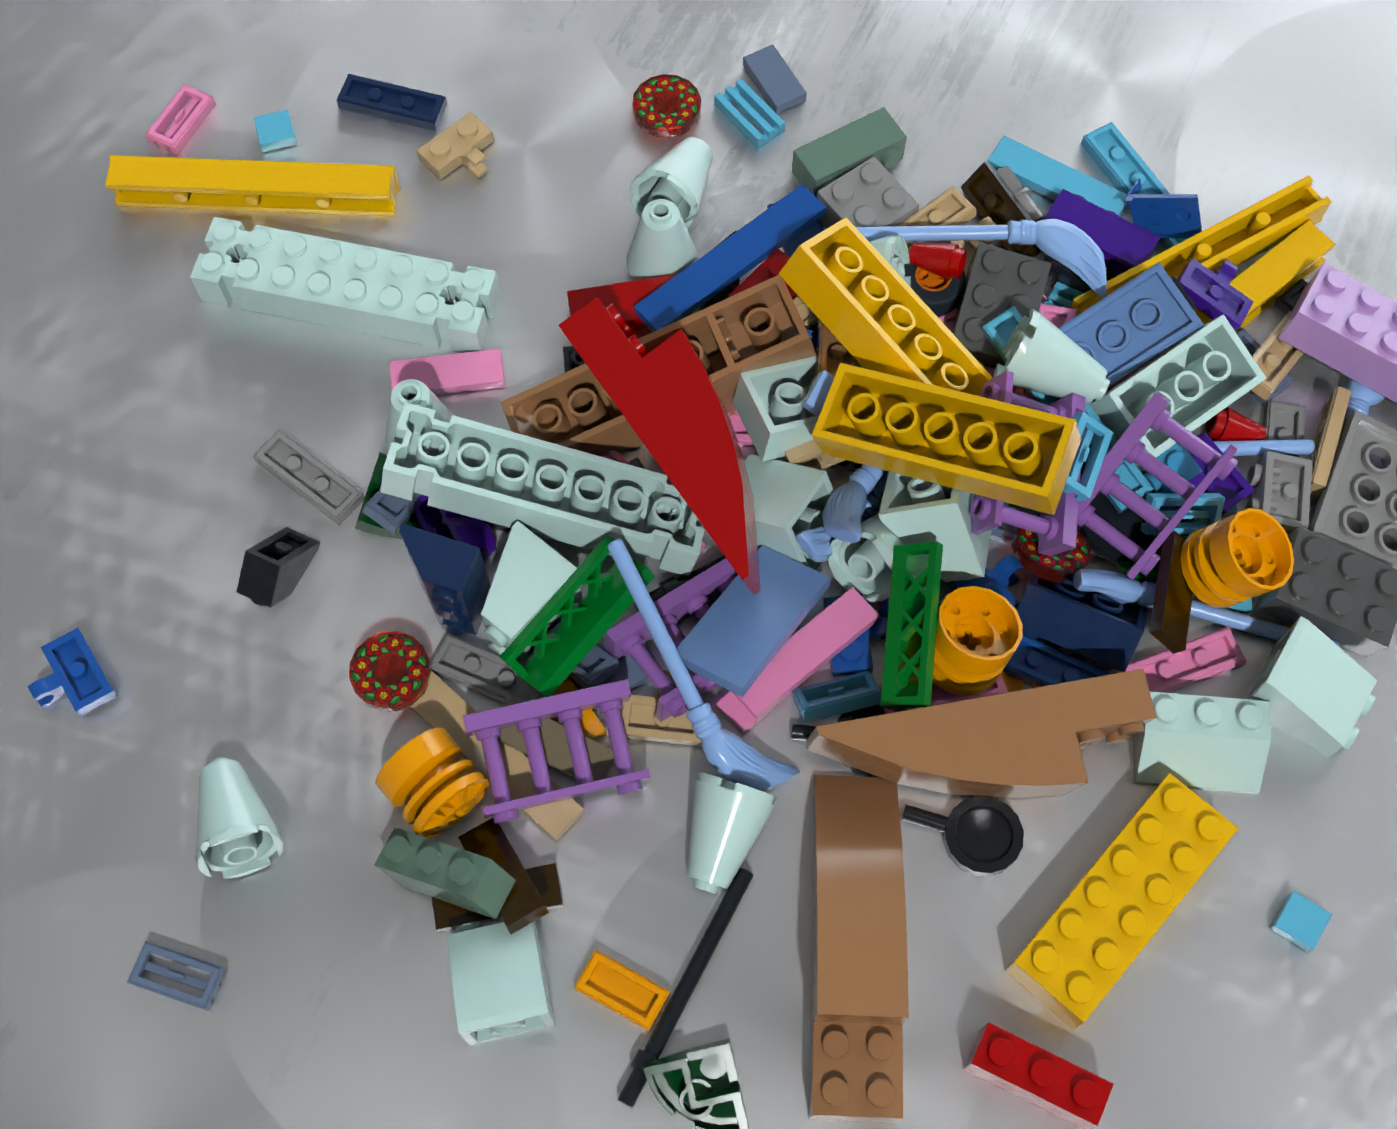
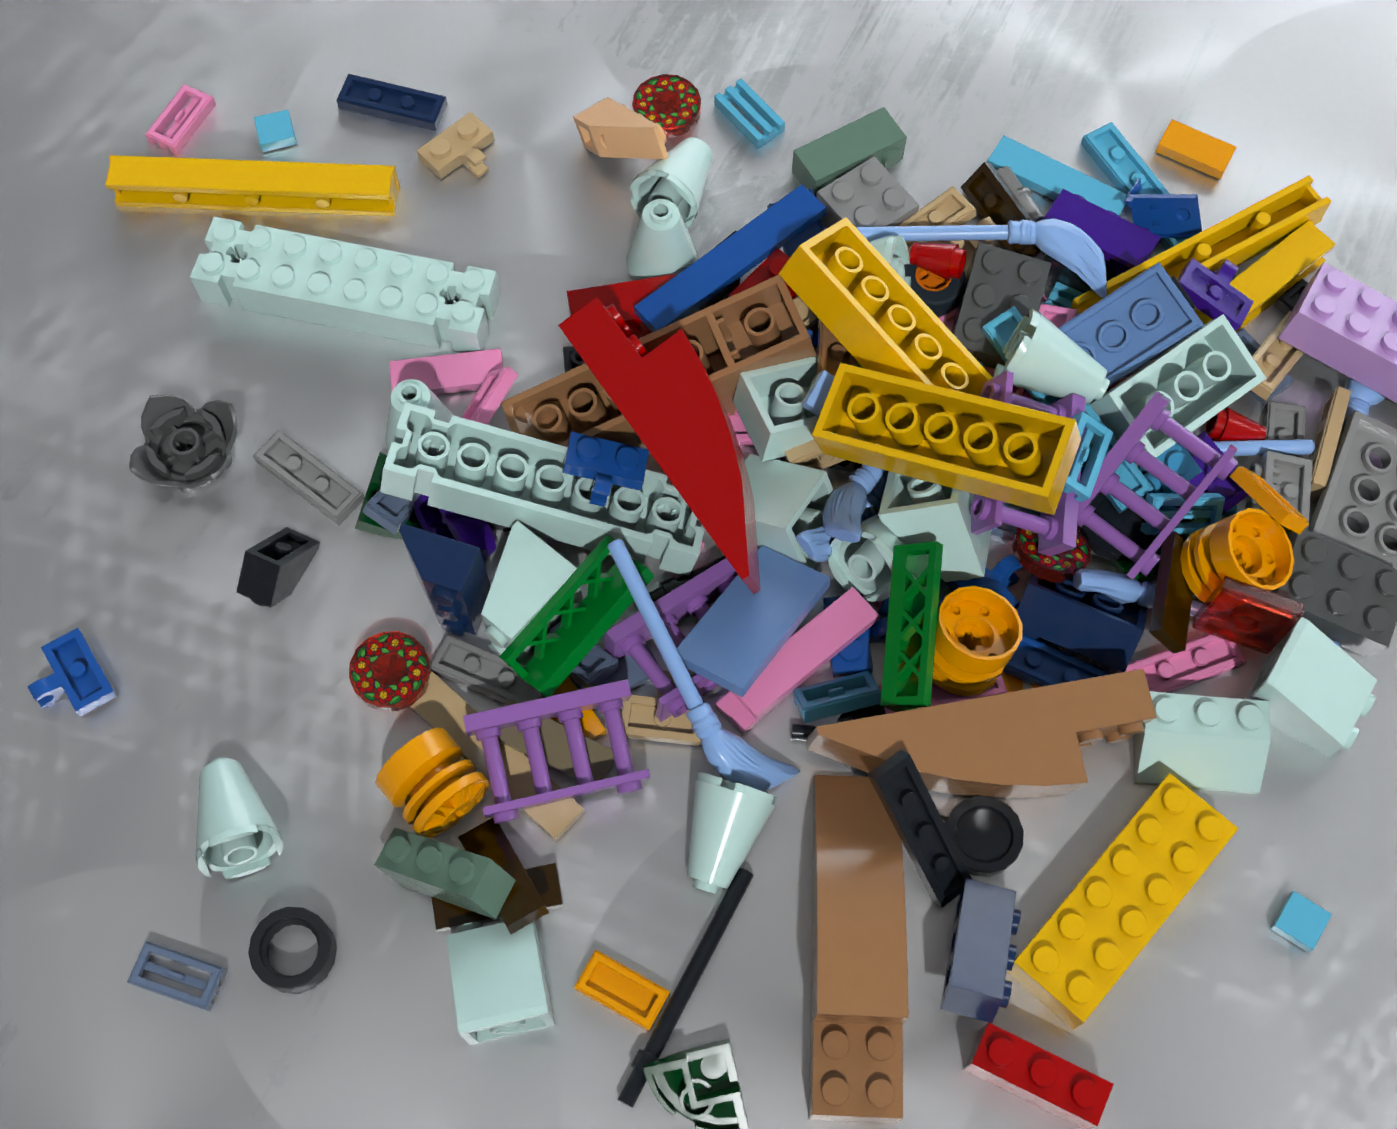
(173, 425): none -> dark grey brick
(273, 924): none -> black tyre
(490, 395): none -> bright pink tile
(606, 464): none -> blue plate
(619, 132): none -> light nougat slope
(774, 79): sand blue tile -> none
(920, 827): none -> black plate
(981, 951): none -> brick
(1195, 149): none -> light orange tile
(1247, 615): none -> clear red tile
(1269, 499): none -> light orange tile

